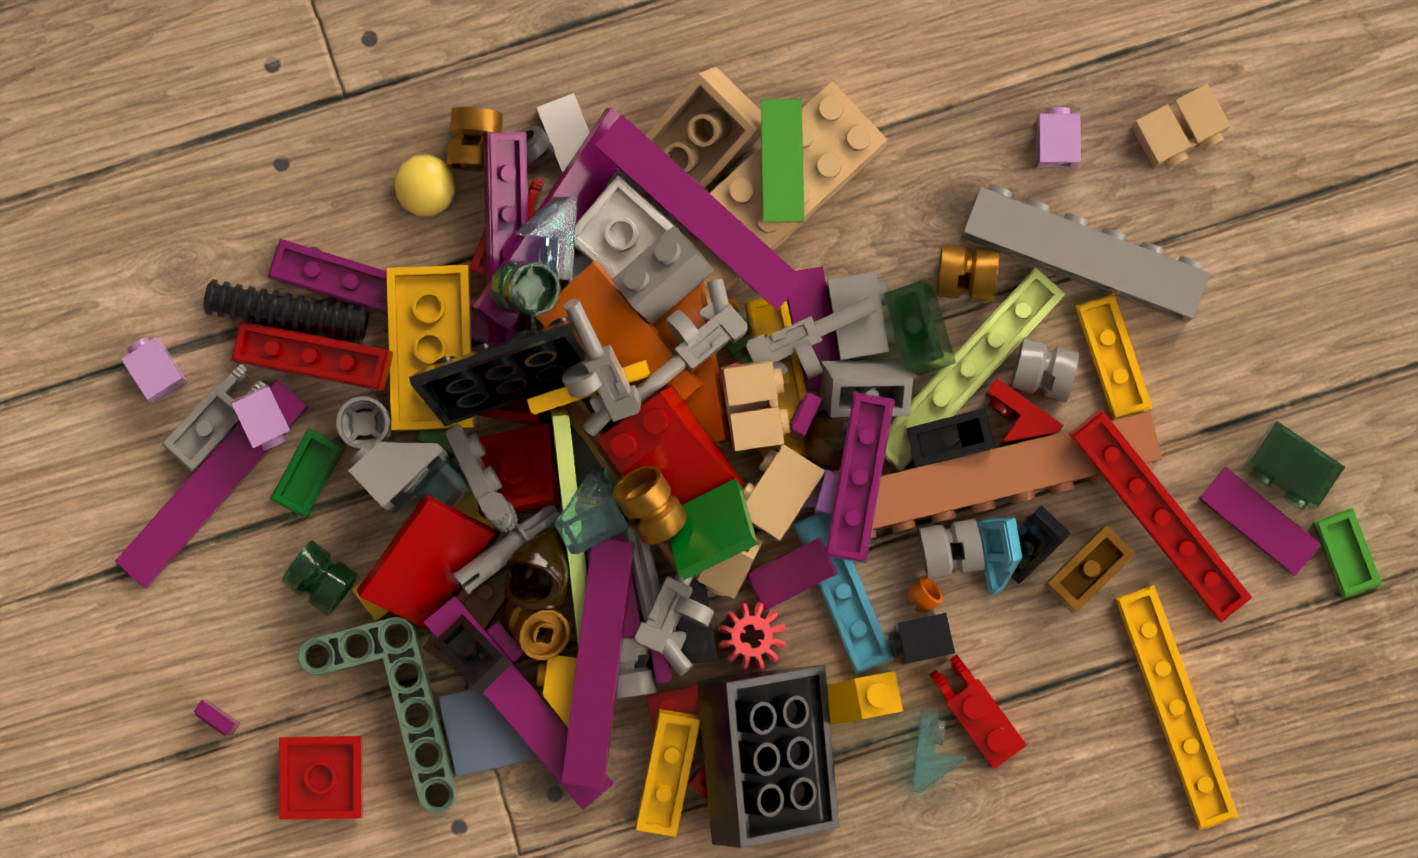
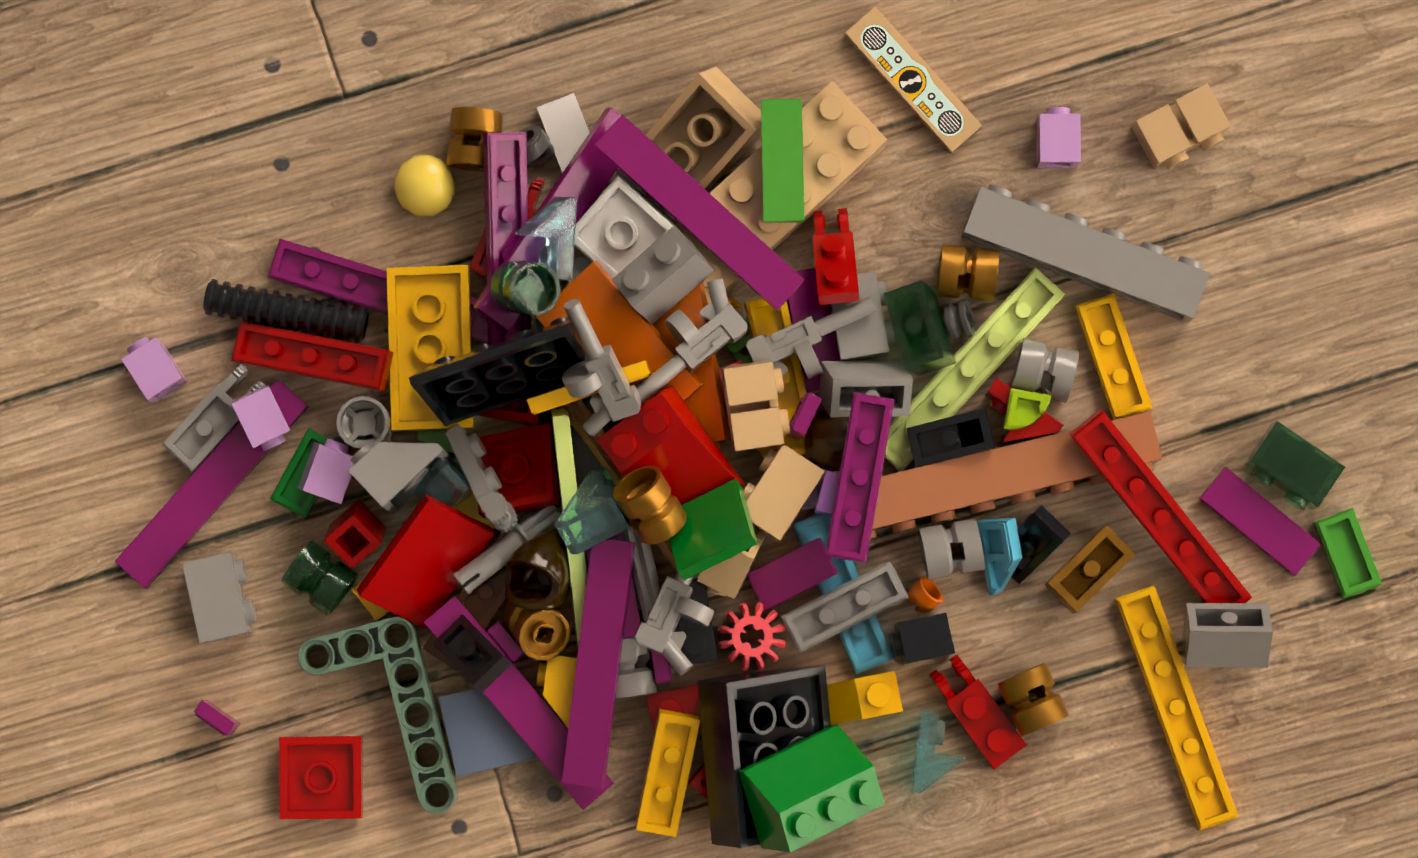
(219, 597): none -> light grey brick
(327, 471): none -> lavender brick
(355, 534): none -> red brick
(809, 789): none -> green slope
(835, 261): none -> red hinge
(844, 607): none -> light grey tile
(913, 80): none -> tile
(959, 319): none -> dark grey bush
(1024, 408): none -> lime tile
(1039, 713): none -> pearl gold wheel
(1227, 635): none -> light grey brick

